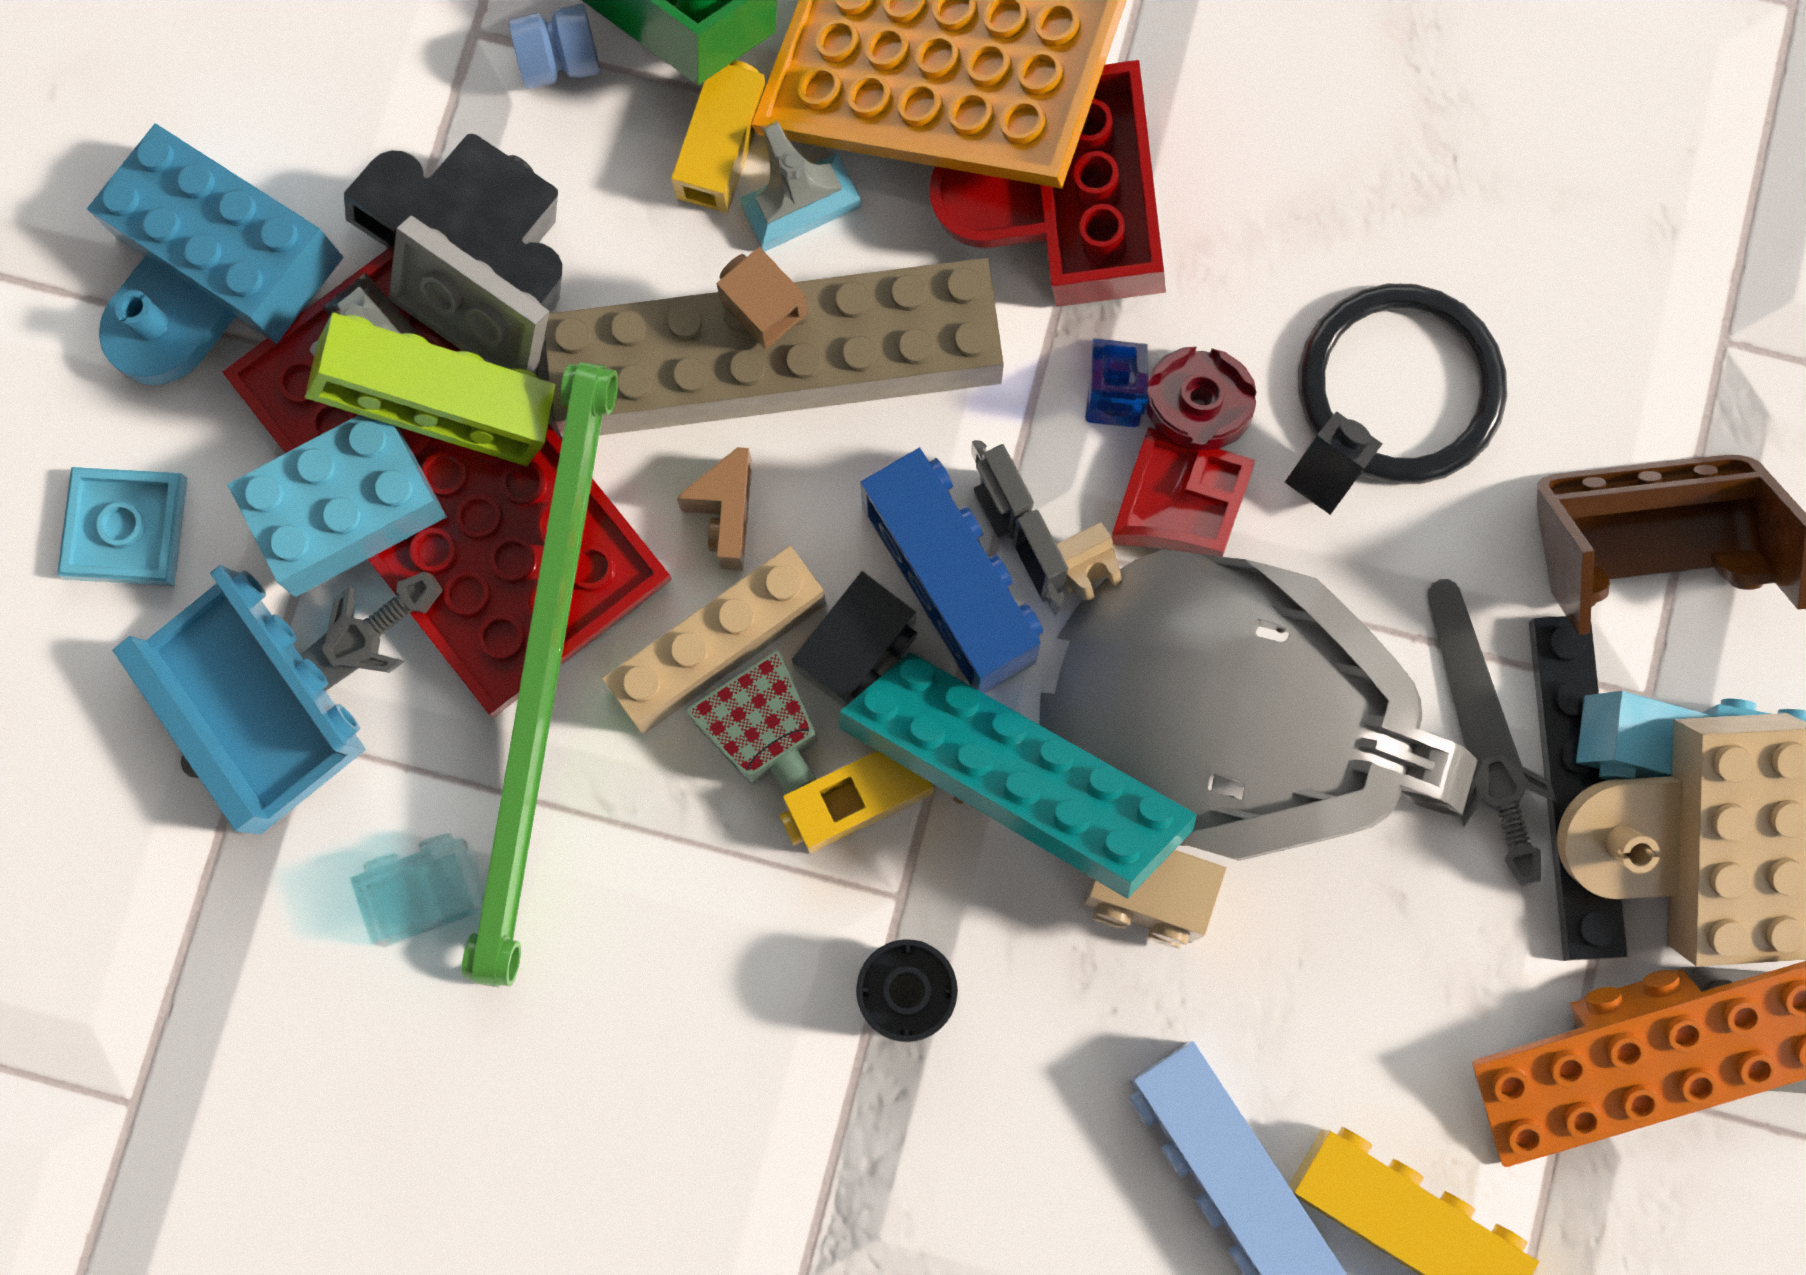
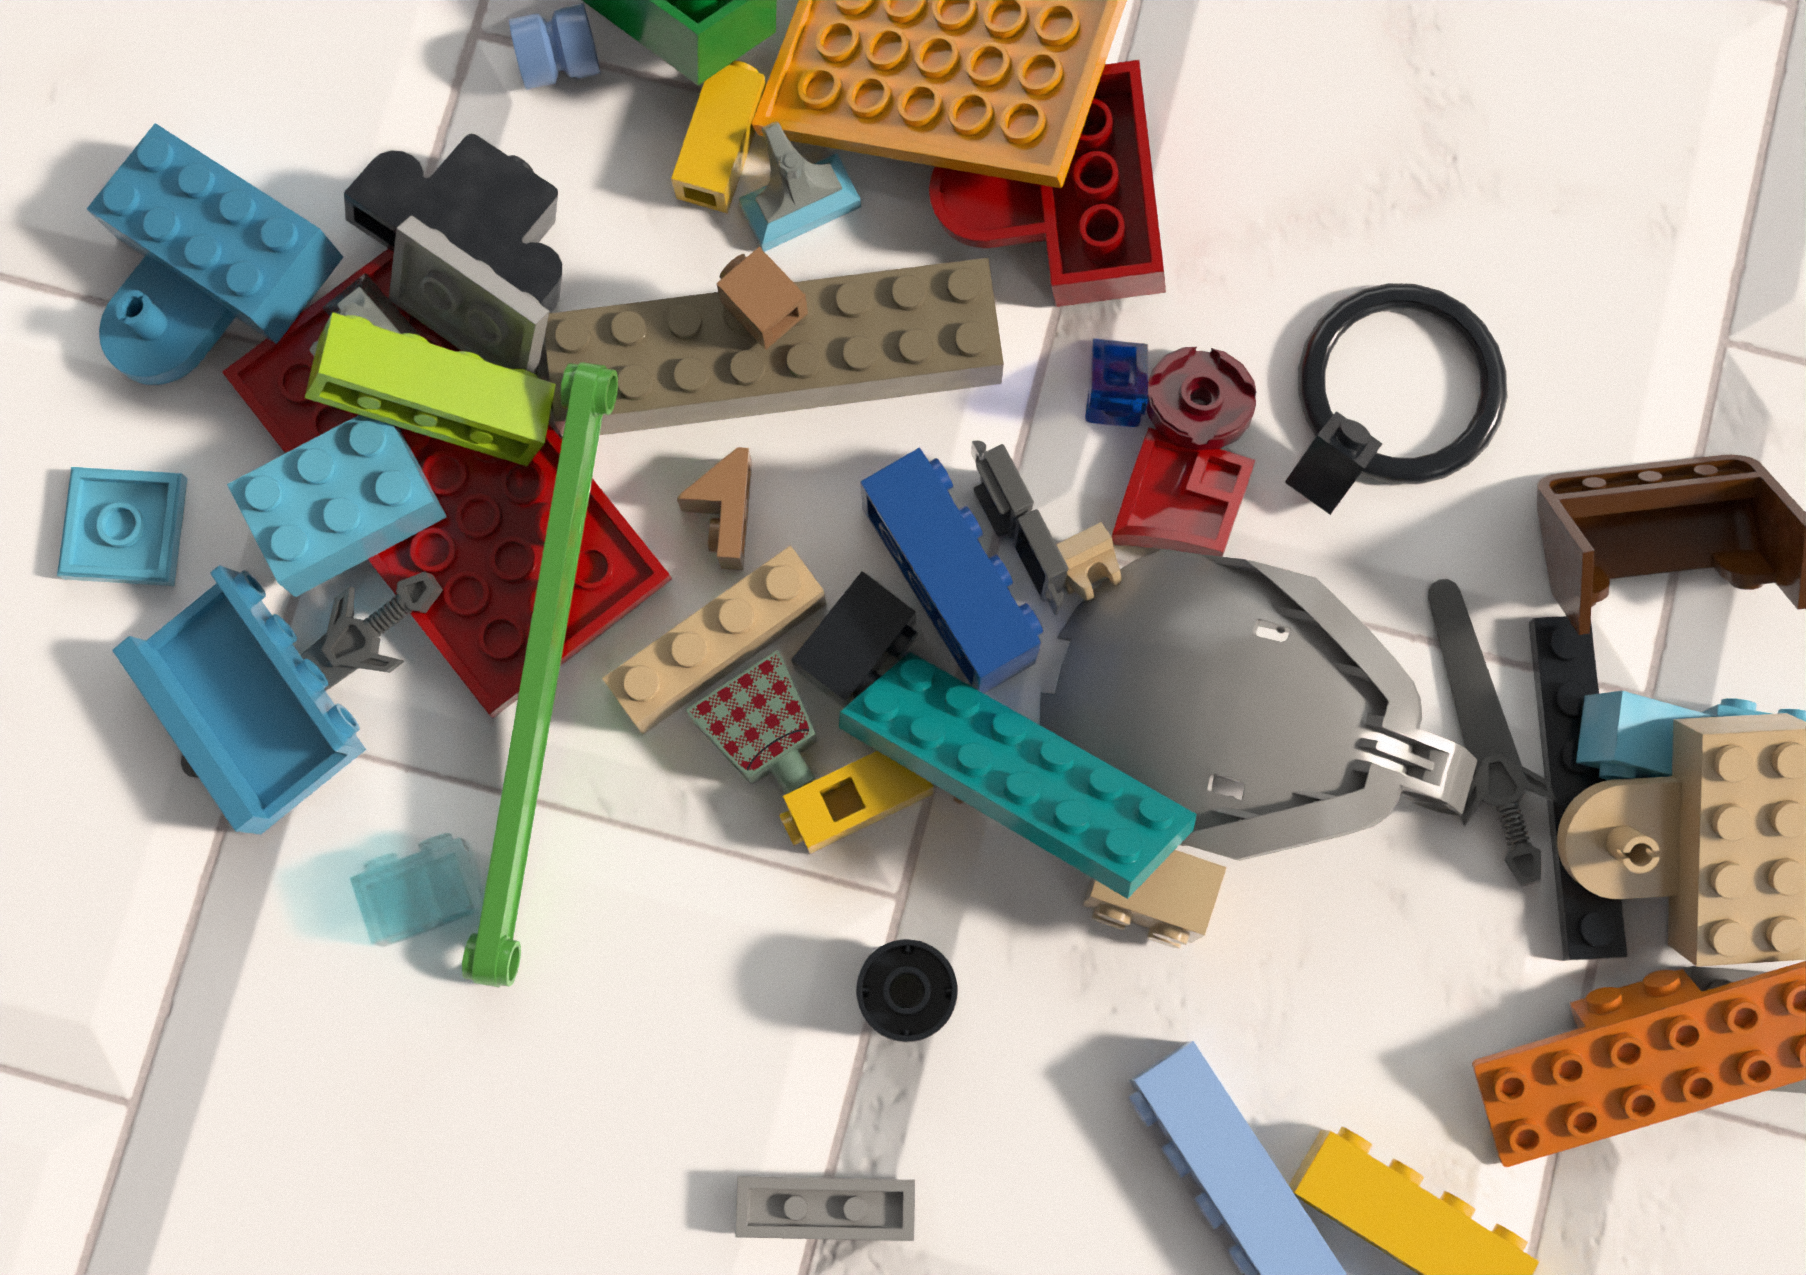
(825, 1208): none -> light grey plate

